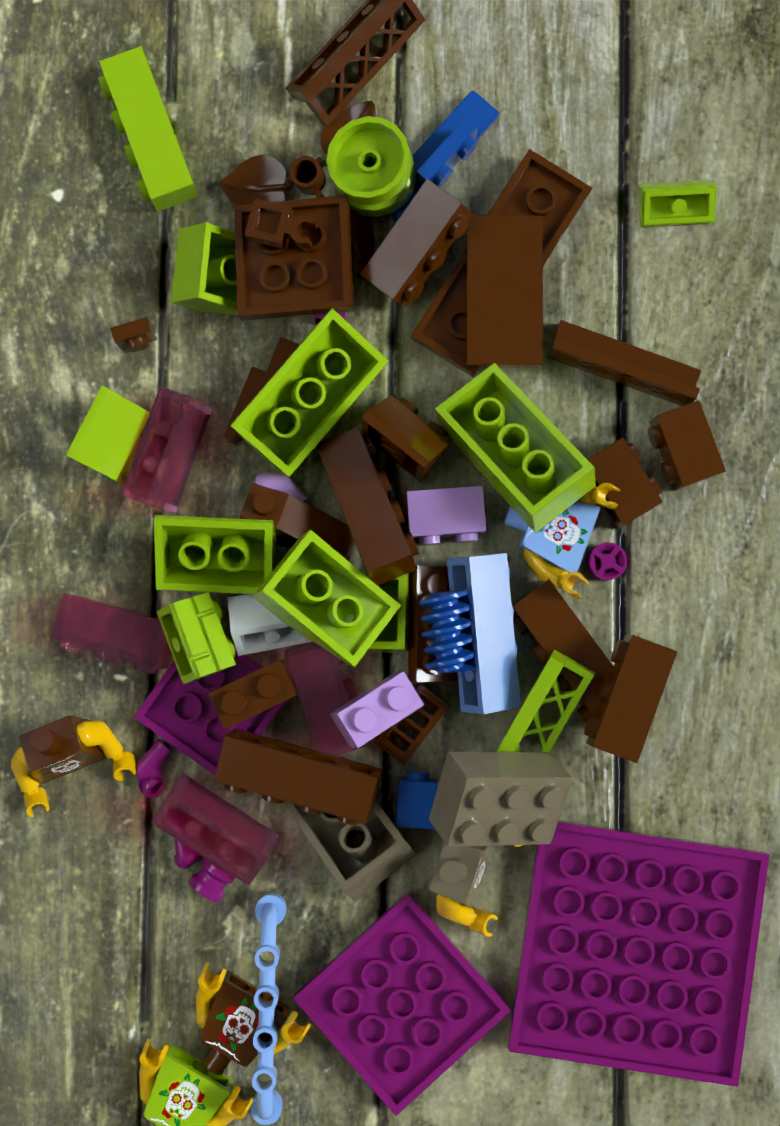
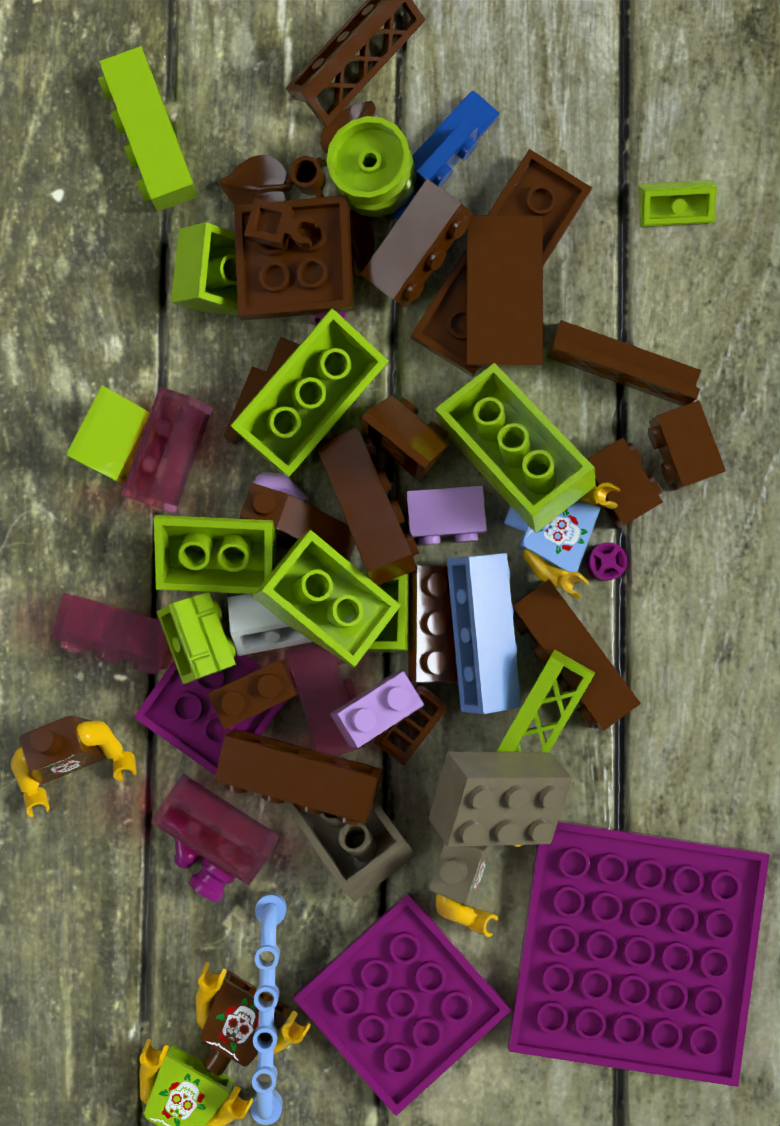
(134, 335): reddish brown plate -> none
(149, 769): magenta arm -> none
(415, 800): blue brick -> none
(447, 632): blue piece -> none
(630, 697): reddish brown brick -> none

